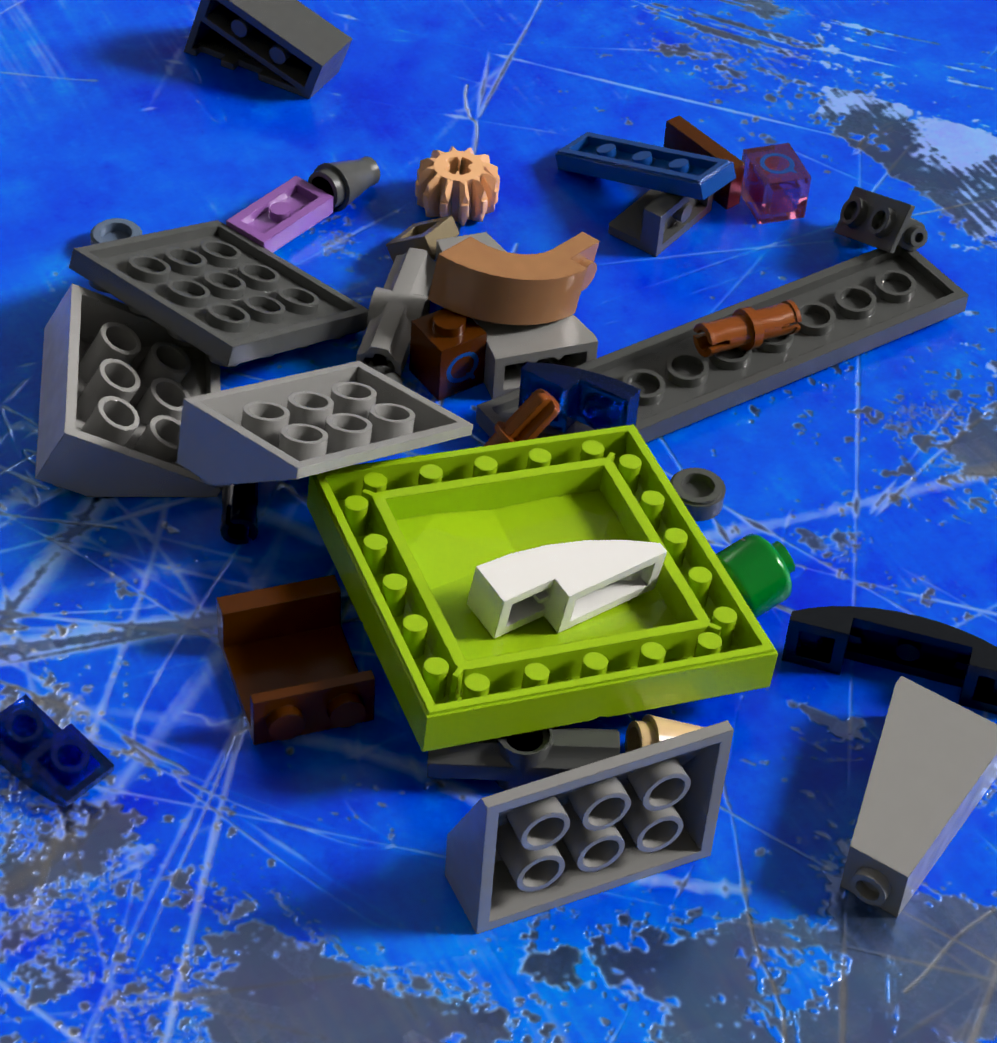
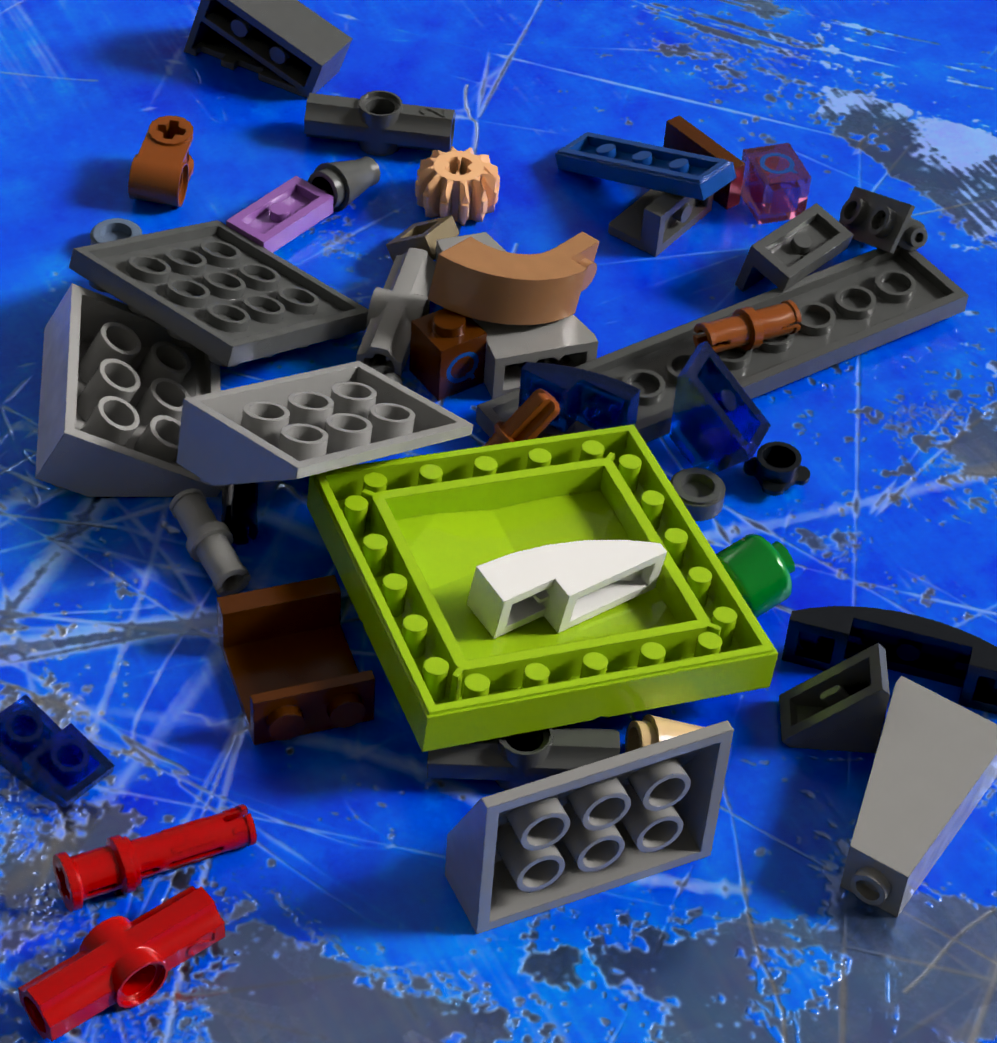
(121, 962): none -> red piece
(127, 862): none -> red pin
(163, 163): none -> dark orange piece
(209, 542): none -> light grey pin
(379, 123): none -> dark grey piece
(713, 415): none -> clear blue slope
(777, 468): none -> black plate
(794, 249): none -> dark grey panel
(839, 706): none -> dark grey slope

